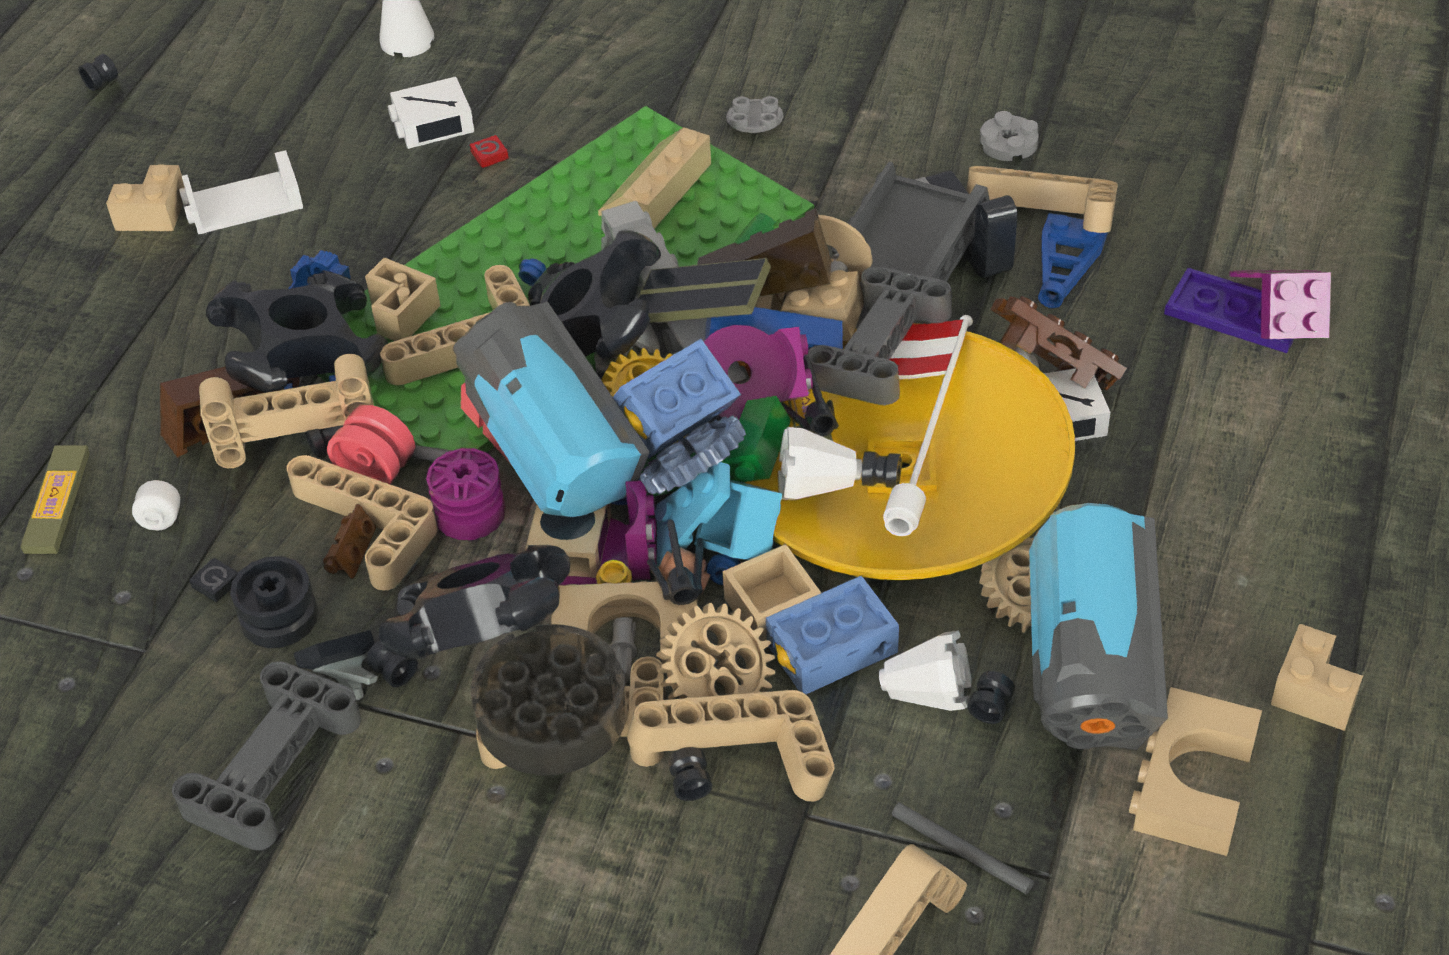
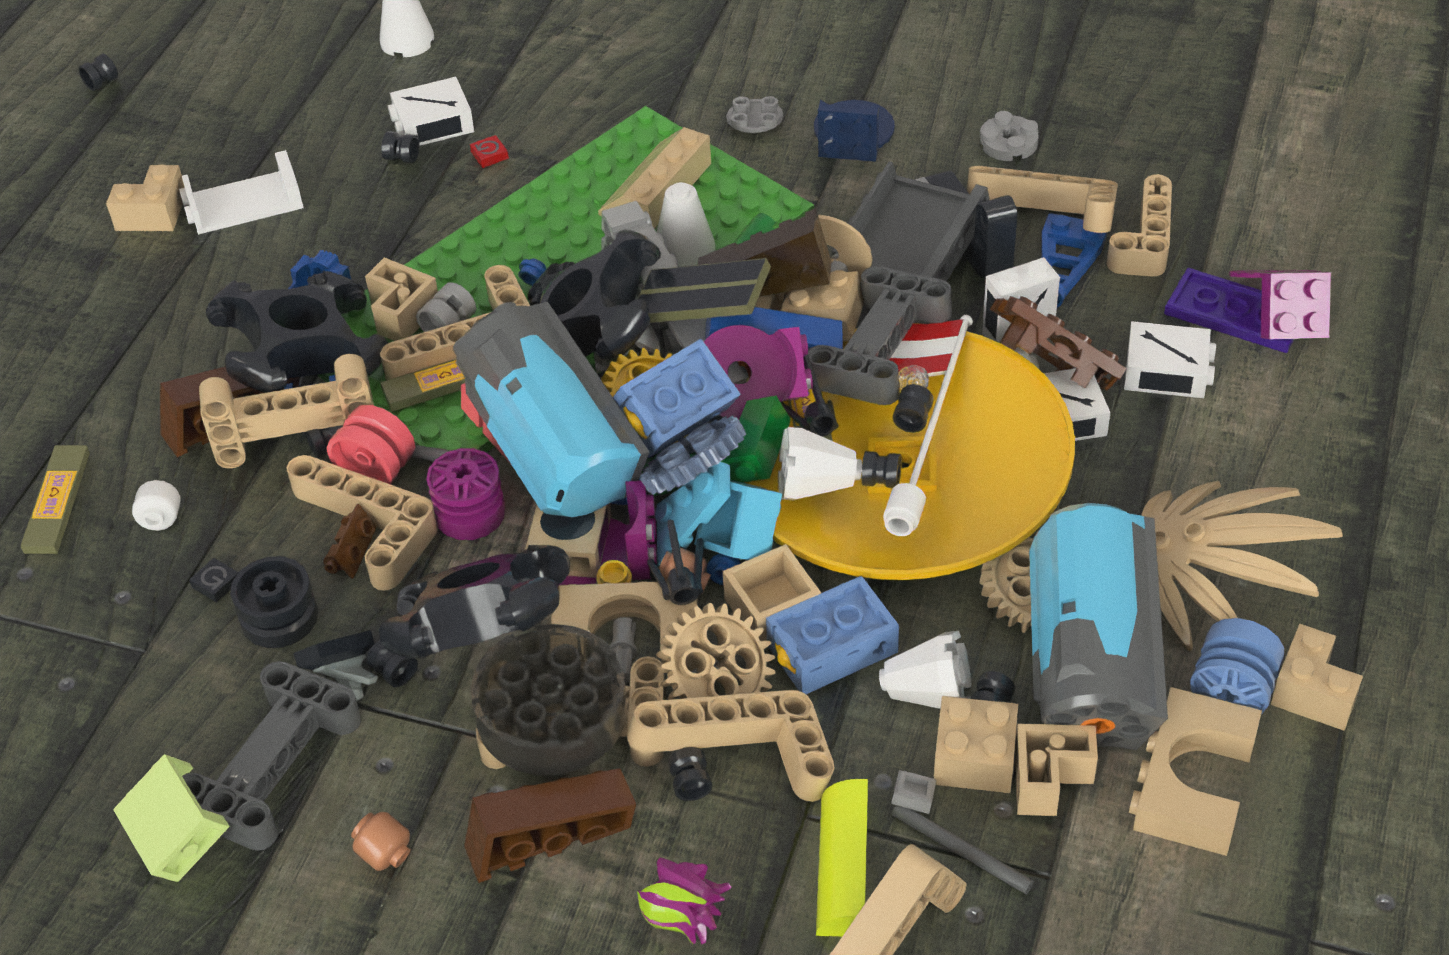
(168, 821): none -> yellowish green panel
(381, 841): none -> nougat head
(400, 147): none -> black wheel
(422, 385): none -> olive tile
(447, 307): none -> light grey wheel
(546, 819): none -> reddish brown wedge
(682, 899): none -> magenta hair
(685, 225): none -> white cone
(842, 856): none -> neon yellow brick
(852, 129): none -> dark blue piece
(913, 372): none -> clear plate
(913, 408): none -> black wheel
(913, 791): none -> light grey tile
(975, 744): none -> tan piece
(1031, 280): none -> white brick
(1050, 757): none -> tan brick
(1145, 251): none -> tan beam
(1169, 360): none -> white brick
(1194, 538): none -> tan plant
(1238, 663): none -> medium blue wheel

